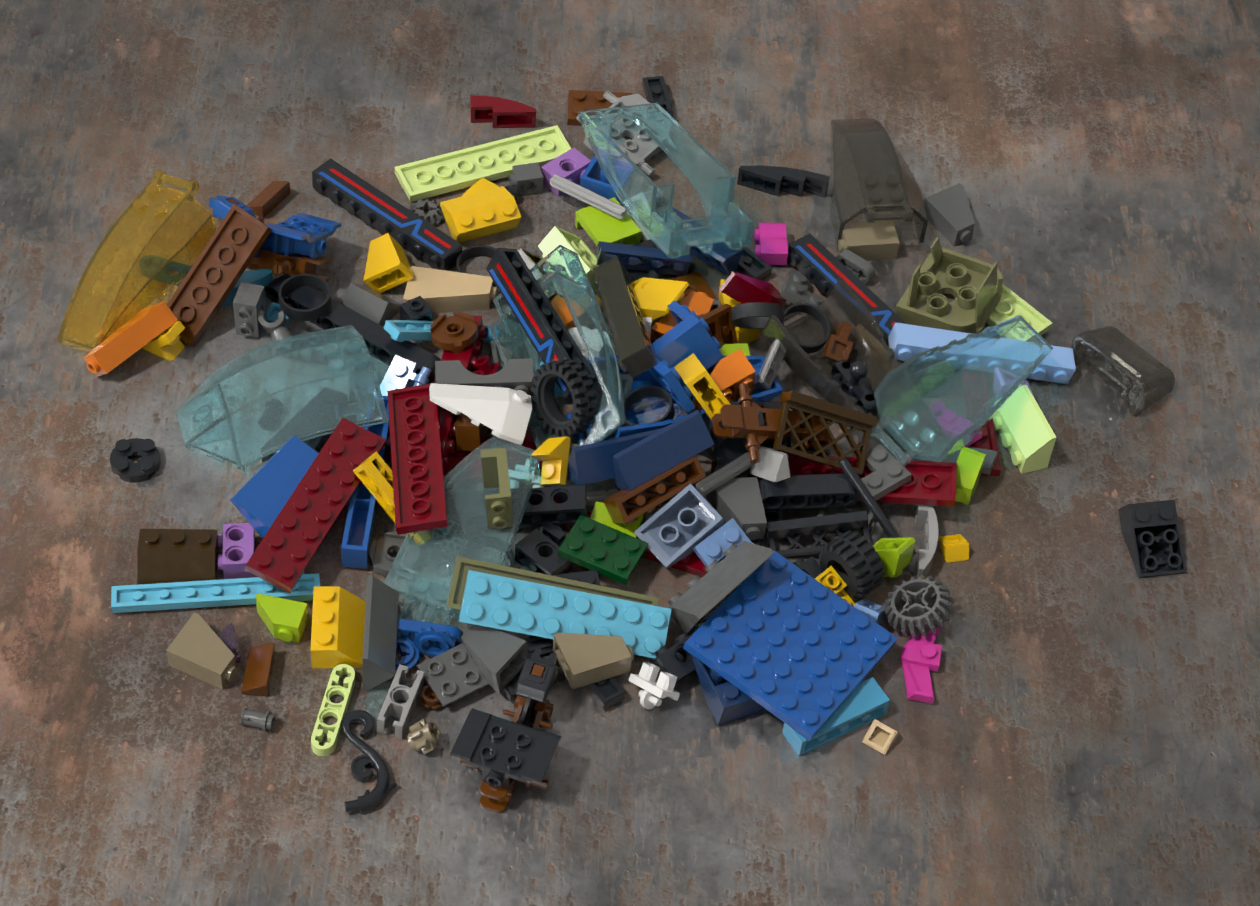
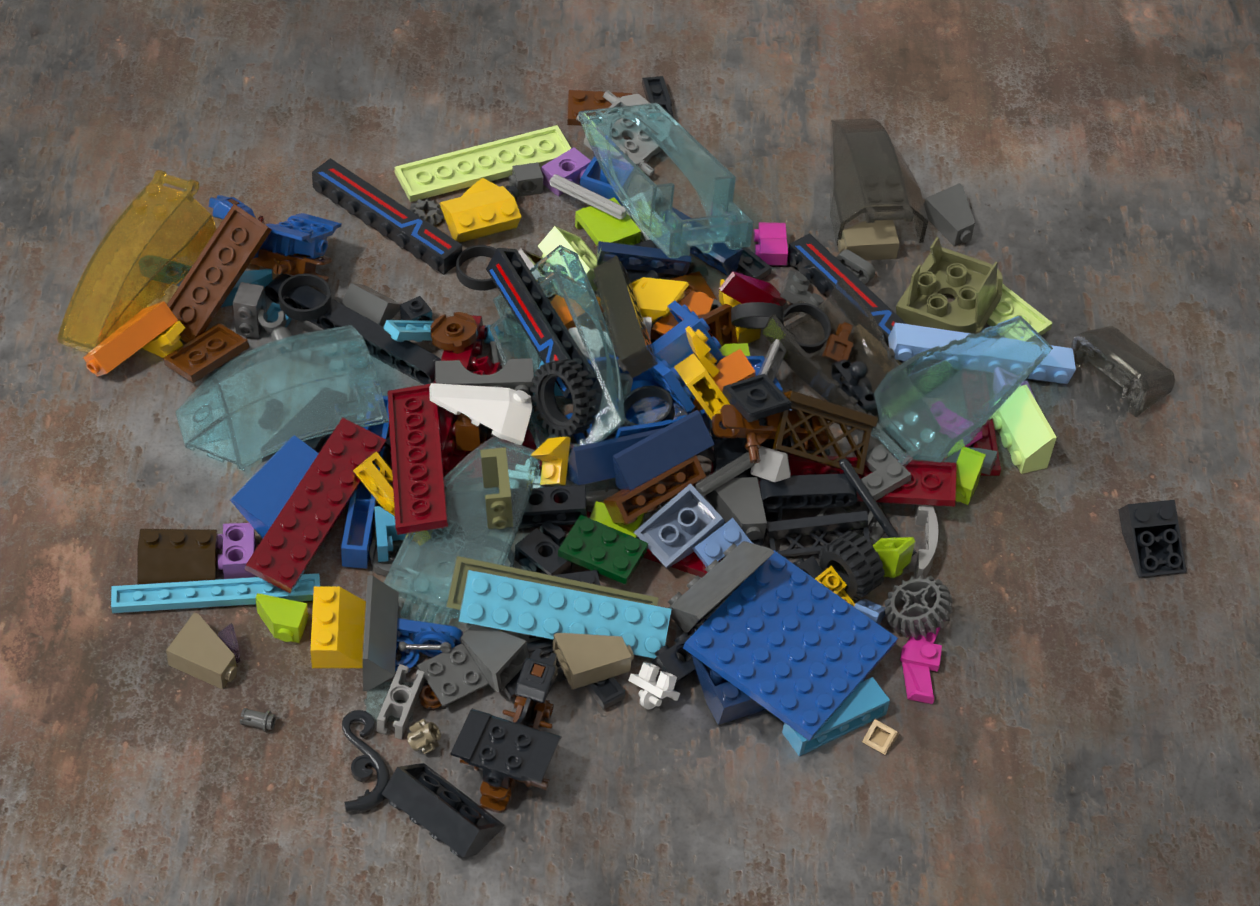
(135, 448): black plate -> none
(206, 352): none -> reddish brown plate
(259, 670): reddish brown slope -> none
(269, 197): reddish brown slope -> none
(336, 710): yellowish green beam -> none
(385, 533): none -> dark azure slope
(386, 264): yellow slope -> none
(401, 374): plate -> none
(441, 809): none -> black slope
(444, 647): none -> dark grey hinge
(450, 290): tan slope -> none
(501, 112): dark red slope -> none
(701, 349): none -> yellow slope
(756, 397): none -> black plate
(777, 179): black slope -> none
(954, 548): yellow slope -> none

